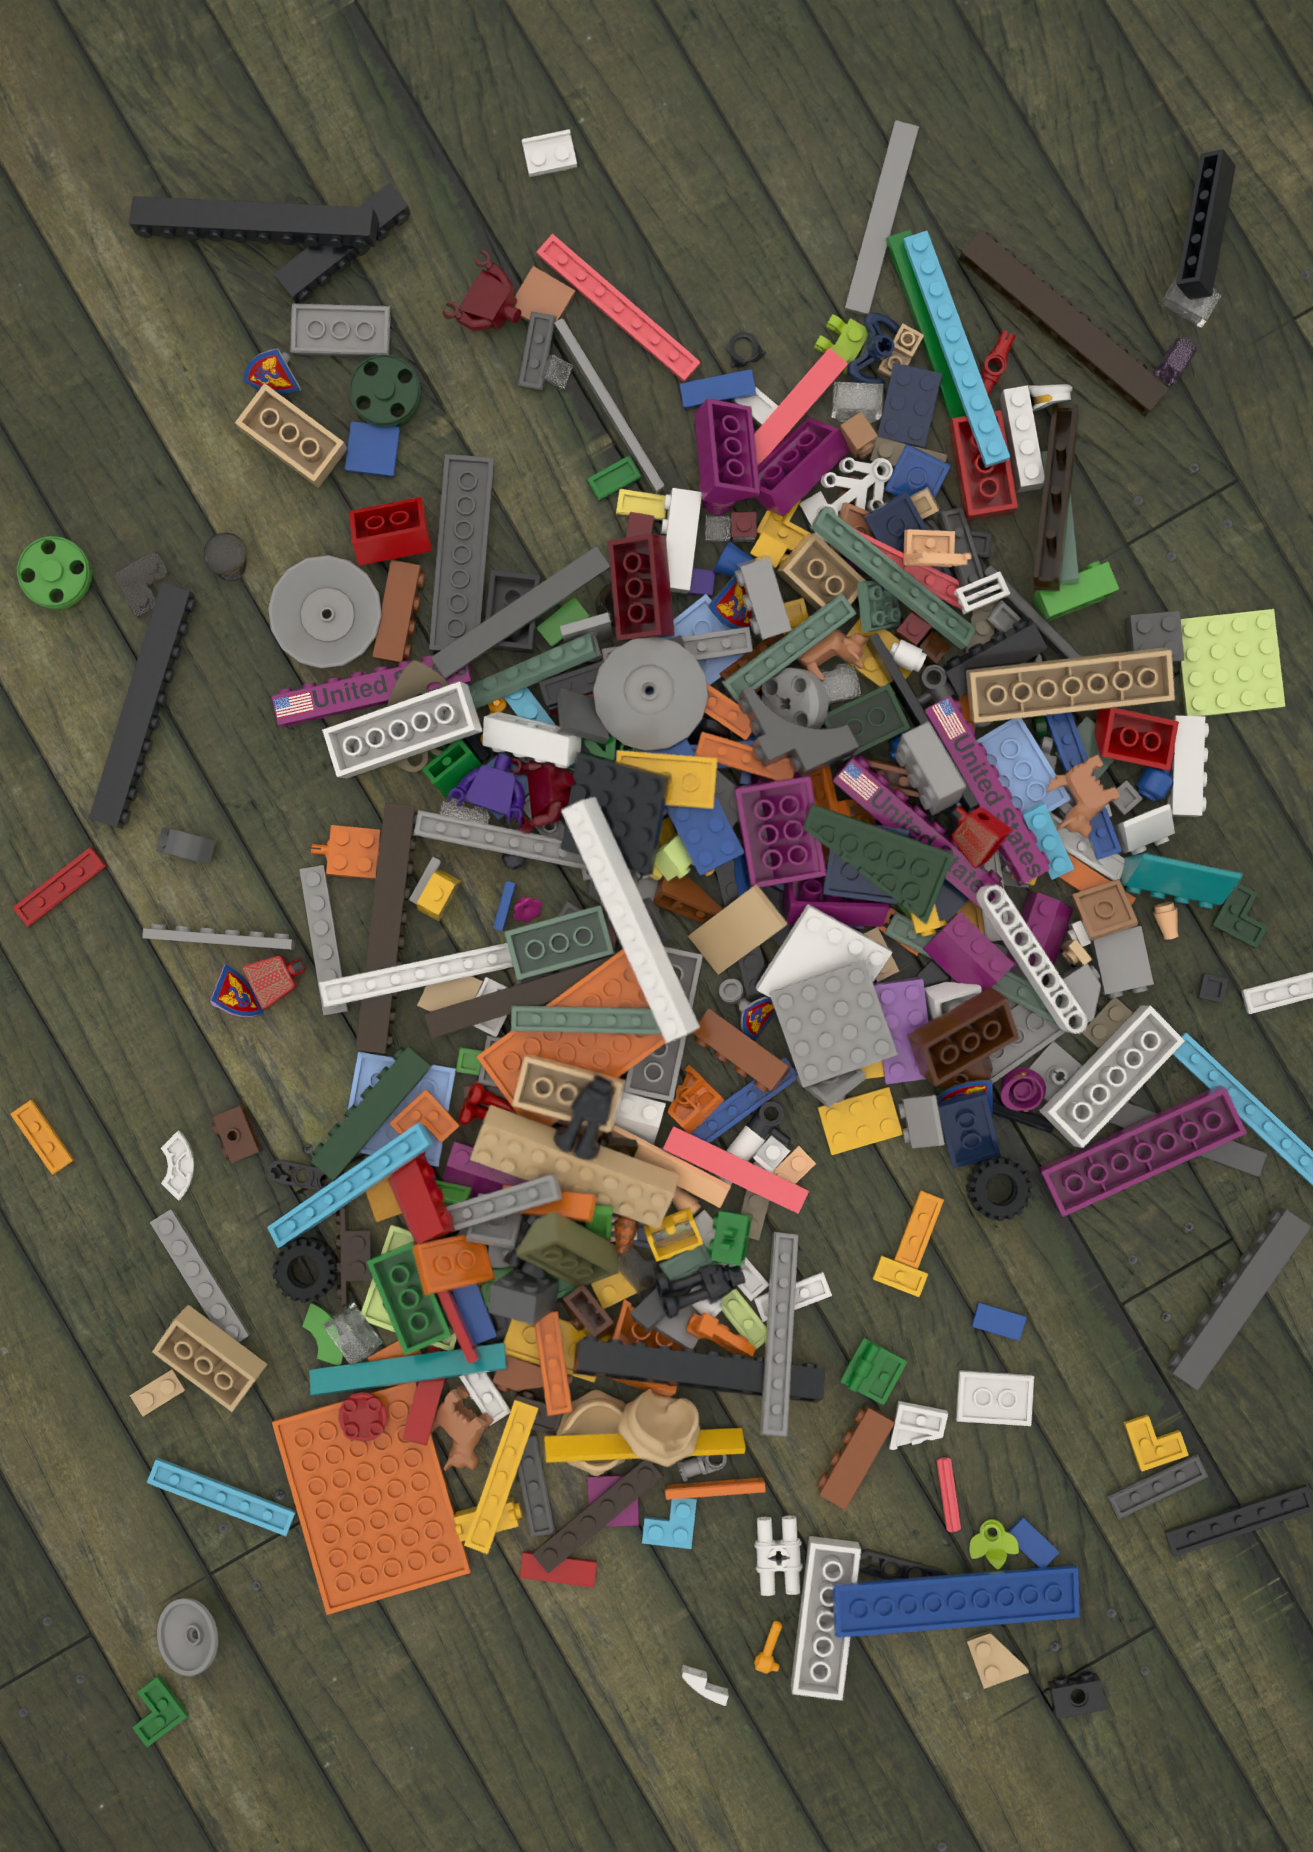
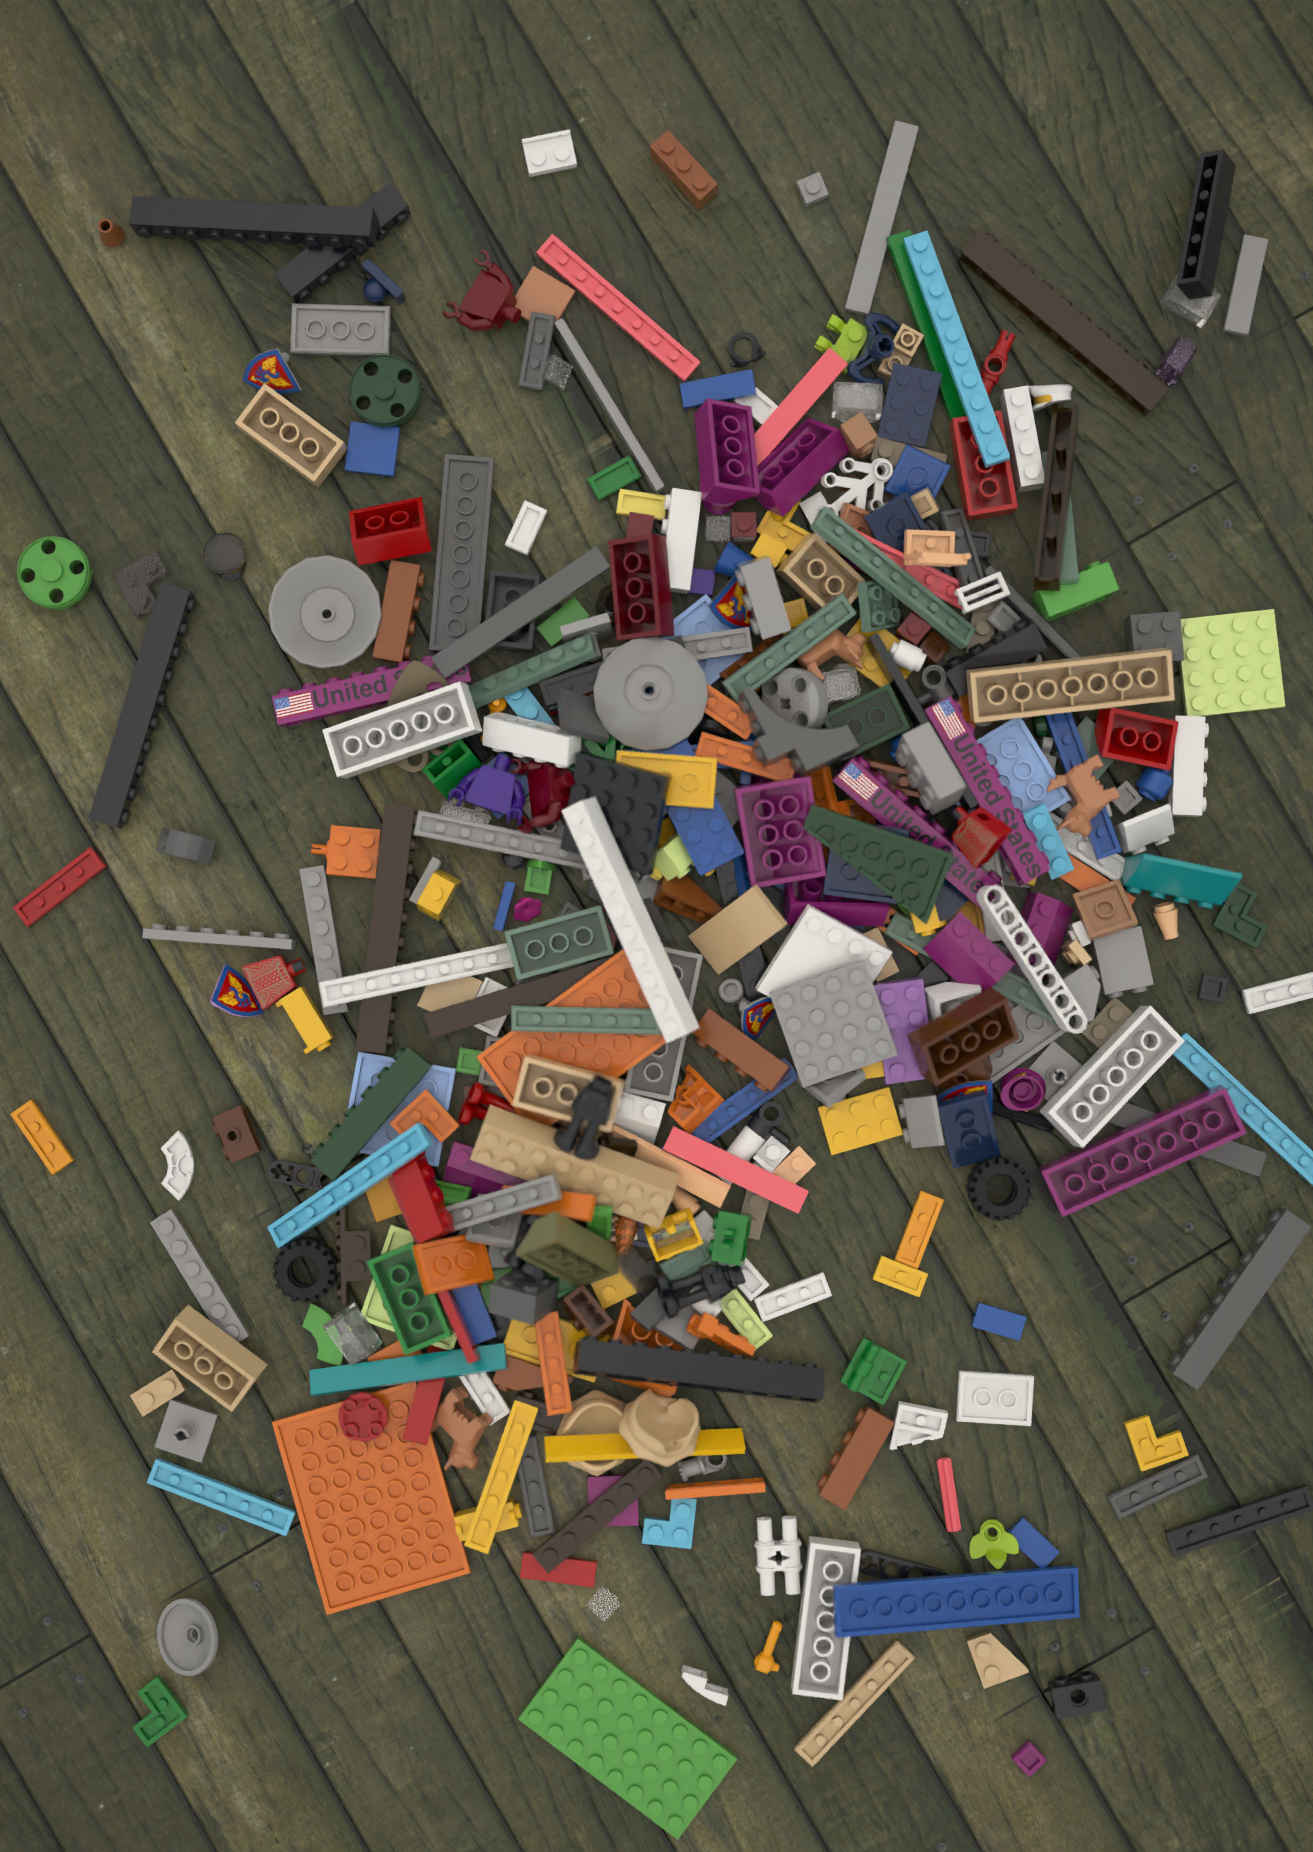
(110, 233): none -> dark orange cone
(186, 1430): none -> light grey tile
(307, 1020): none -> yellow brick
(380, 284): none -> dark blue tile
(526, 528): none -> white tile
(539, 876): none -> bright green tile
(603, 1603): none -> clear tile
(627, 1737): none -> bright green plate
(683, 170): none -> dark orange brick
(779, 1334): light grey tile -> none
(812, 189): none -> light grey plate
(854, 1703): none -> tan tile
(1029, 1758): none -> magenta tile
(1245, 285): none -> light grey tile

